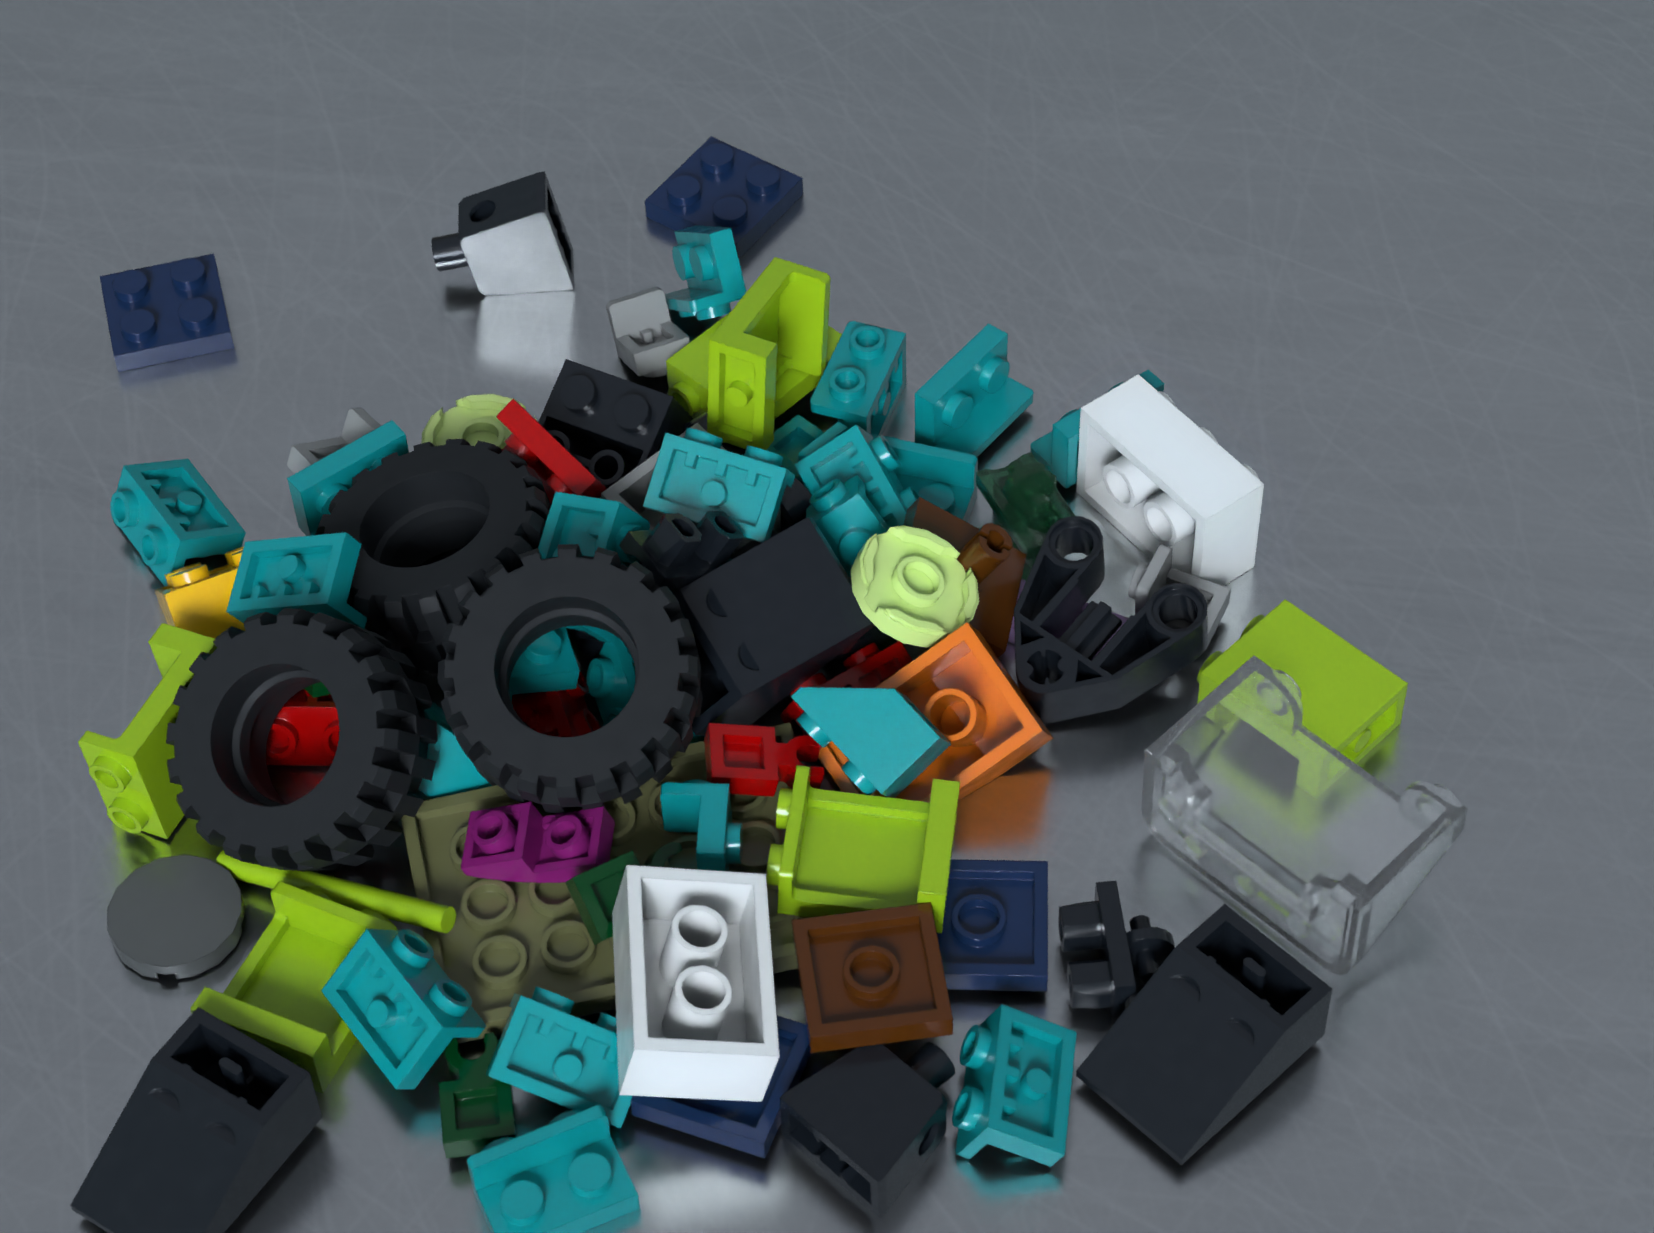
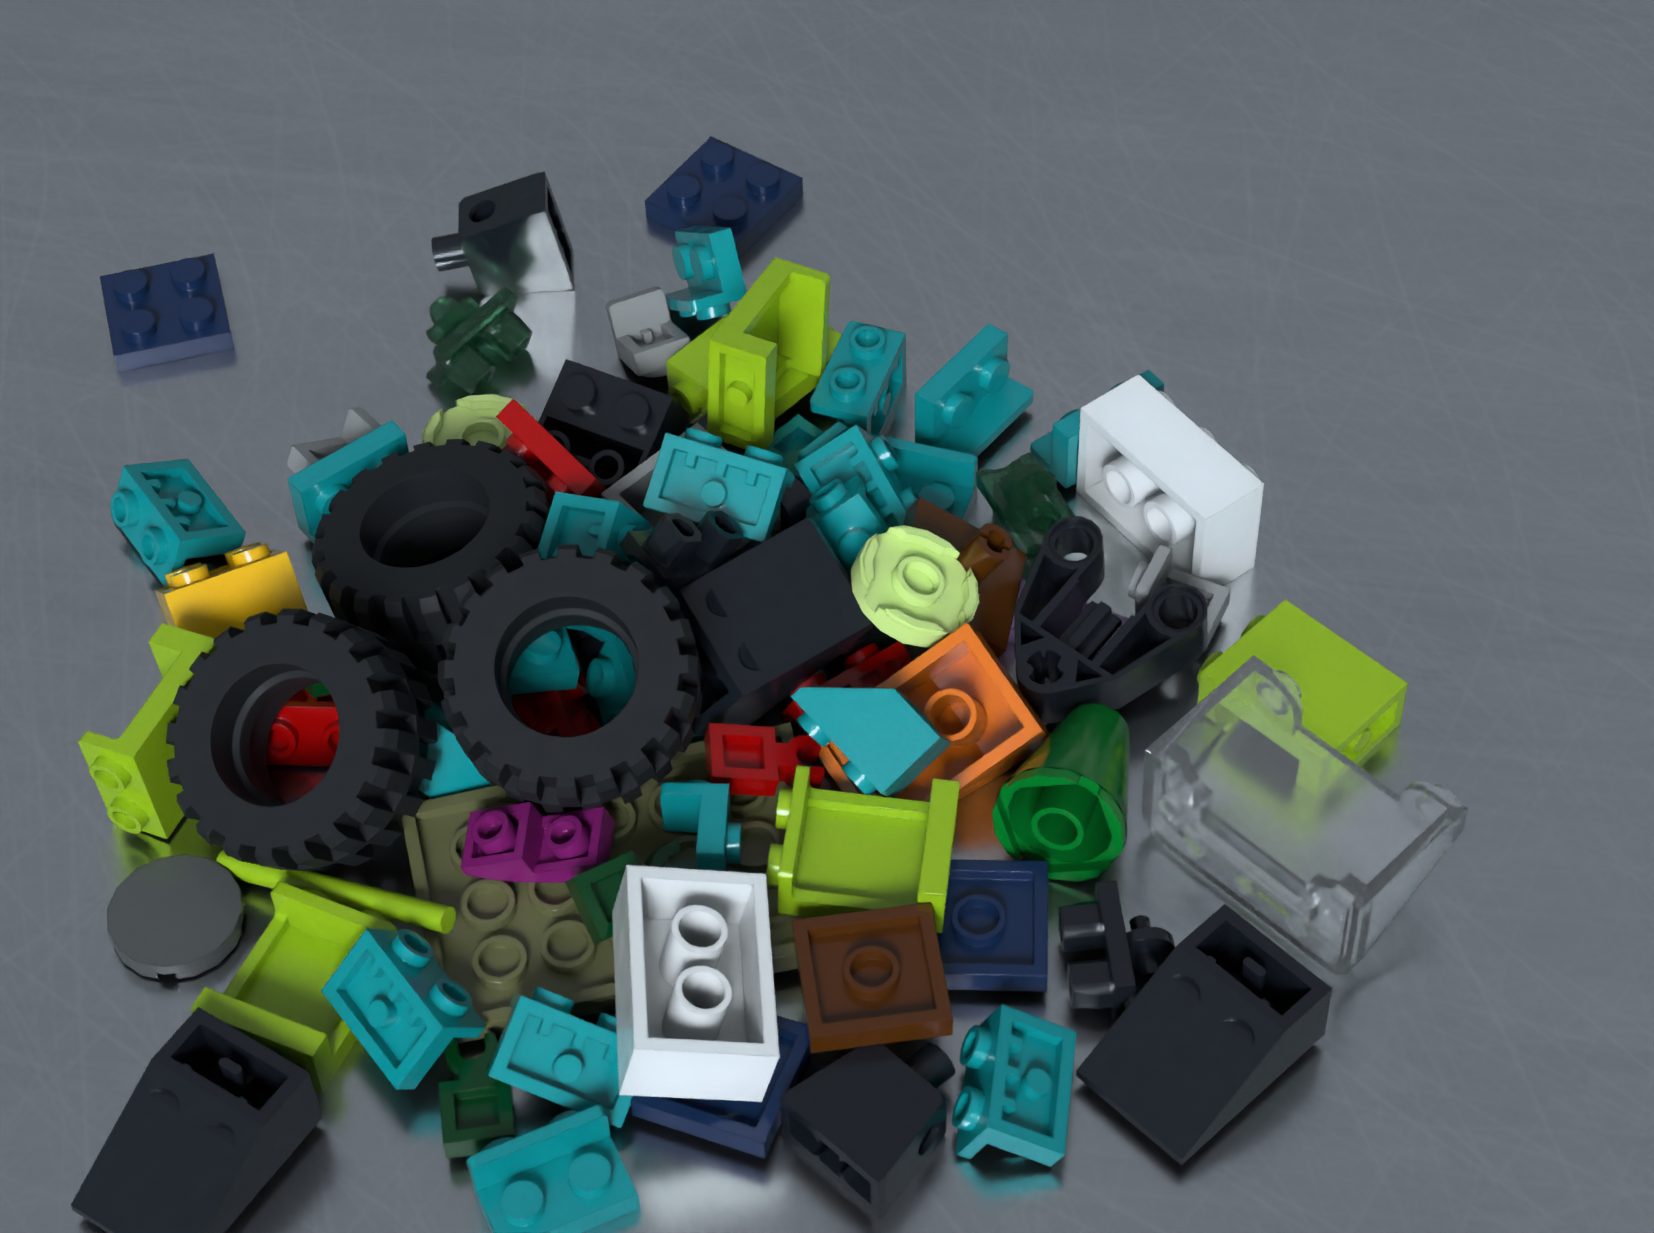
(297, 574): teal bracket -> none
(465, 331): none -> clear green hips
(1070, 797): none -> green cone

